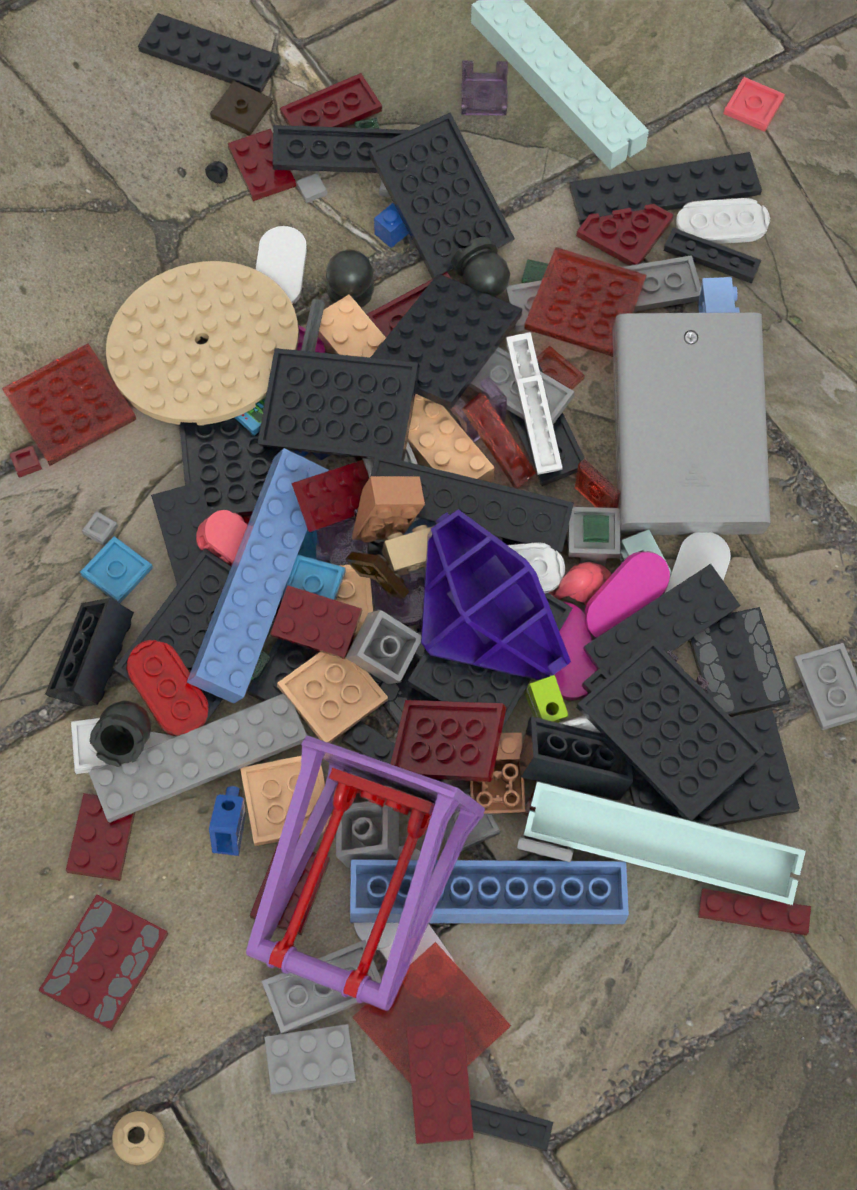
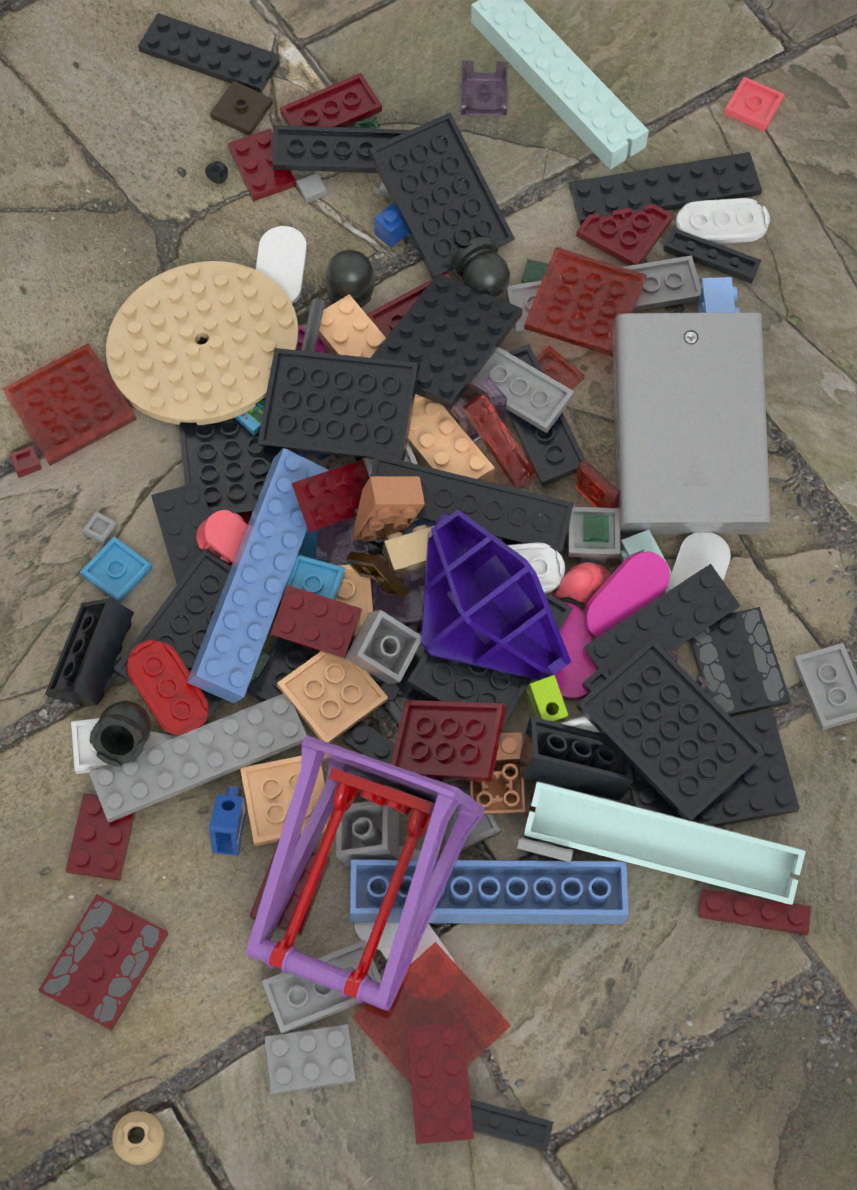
(534, 403): white slope -> none

